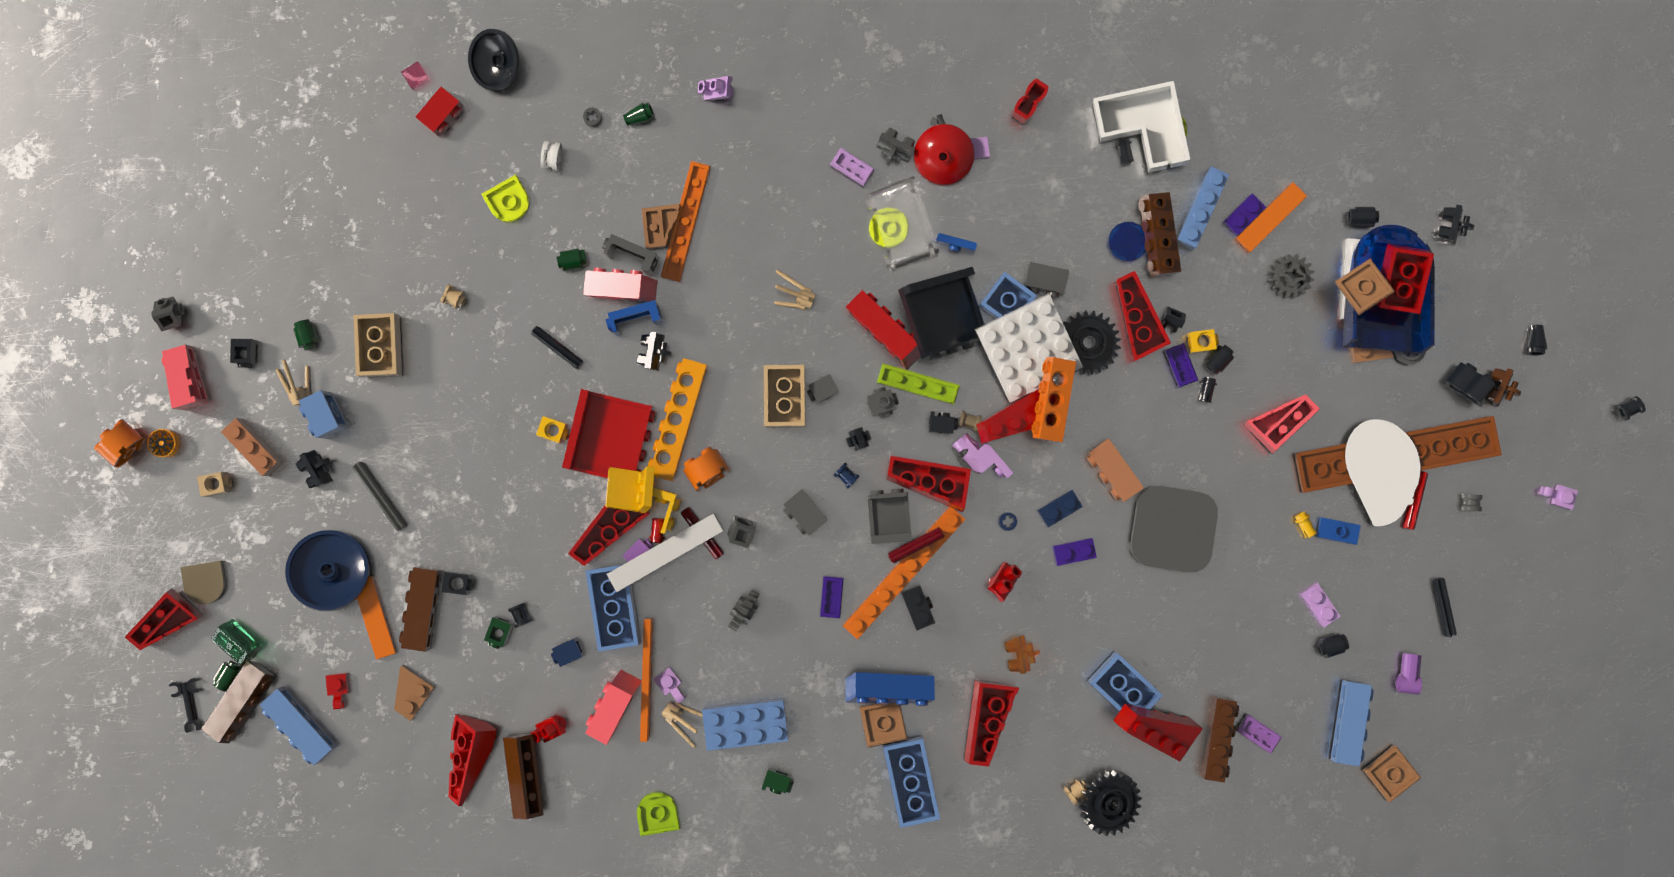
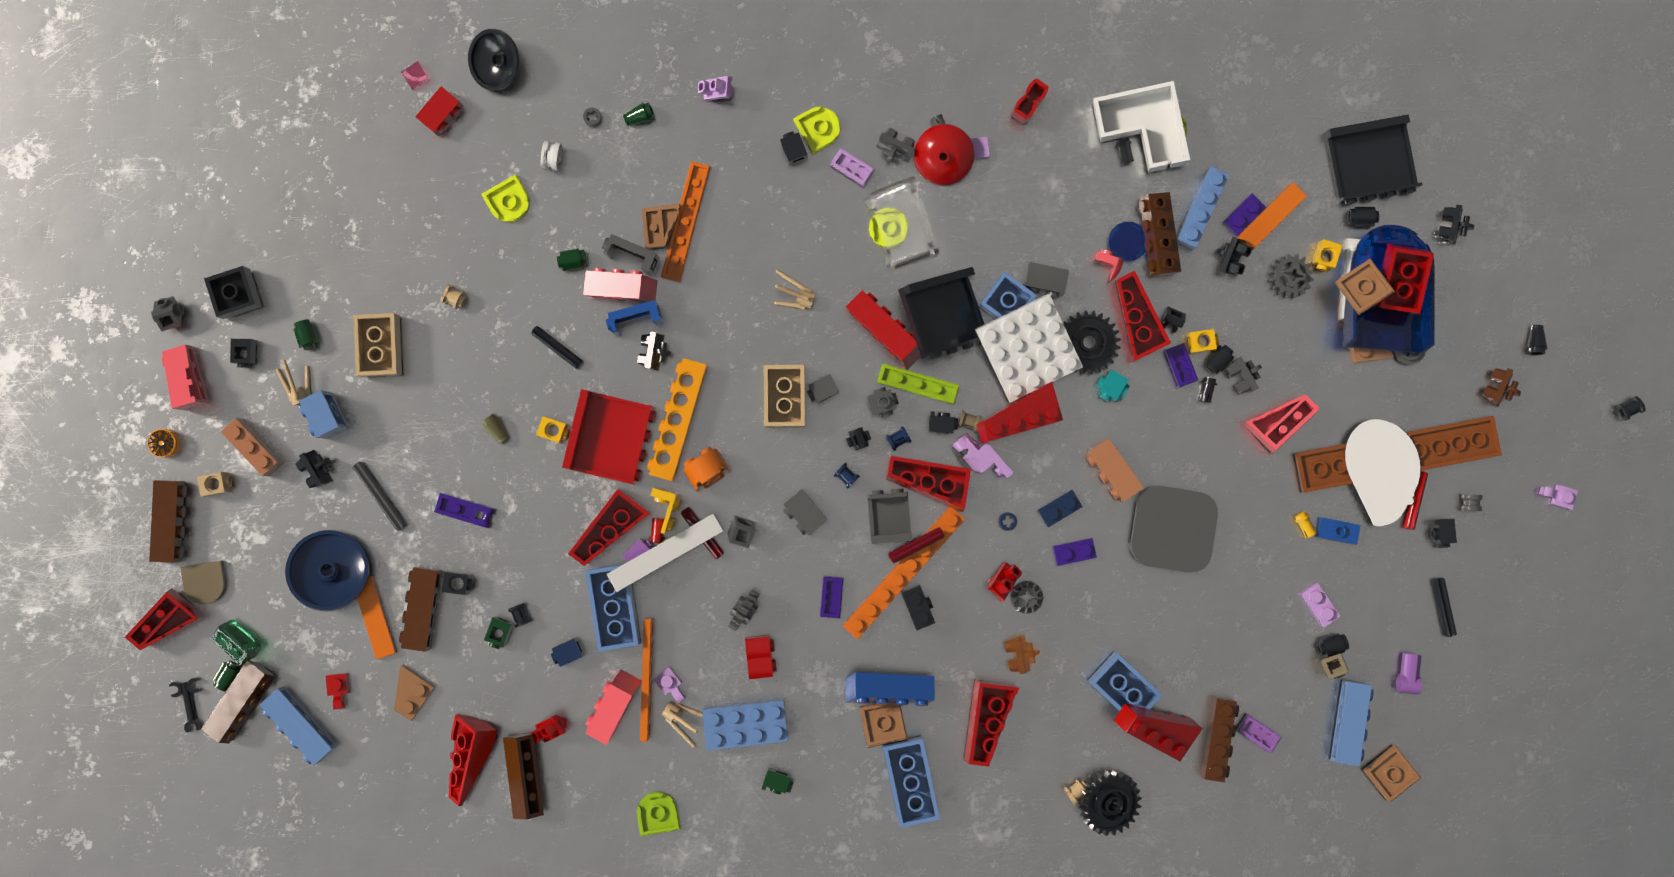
(119, 443): orange brick -> none
(167, 521): none -> reddish brown brick
(233, 292): none -> black brick
(463, 510): none -> dark purple plate
(494, 428): none -> olive cone
(630, 489): yellow bracket -> none
(759, 657): none -> red brick
(793, 147): none -> black brick
(818, 128): none -> neon yellow tile
(898, 438): none -> dark blue bush
(956, 244): blue plate -> none
(1021, 589): none -> dark grey gear
(1062, 391): orange brick -> none
(1106, 257): none -> coral plate
(1112, 386): none -> teal brick
(1231, 256): none -> black hips
(1239, 367): none -> dark grey hips
(1332, 249): none -> yellow brick
(1335, 666): none -> dark tan brick
(1372, 159): none -> black panel
(1443, 532): none -> black brick
(1471, 383): black brick -> none

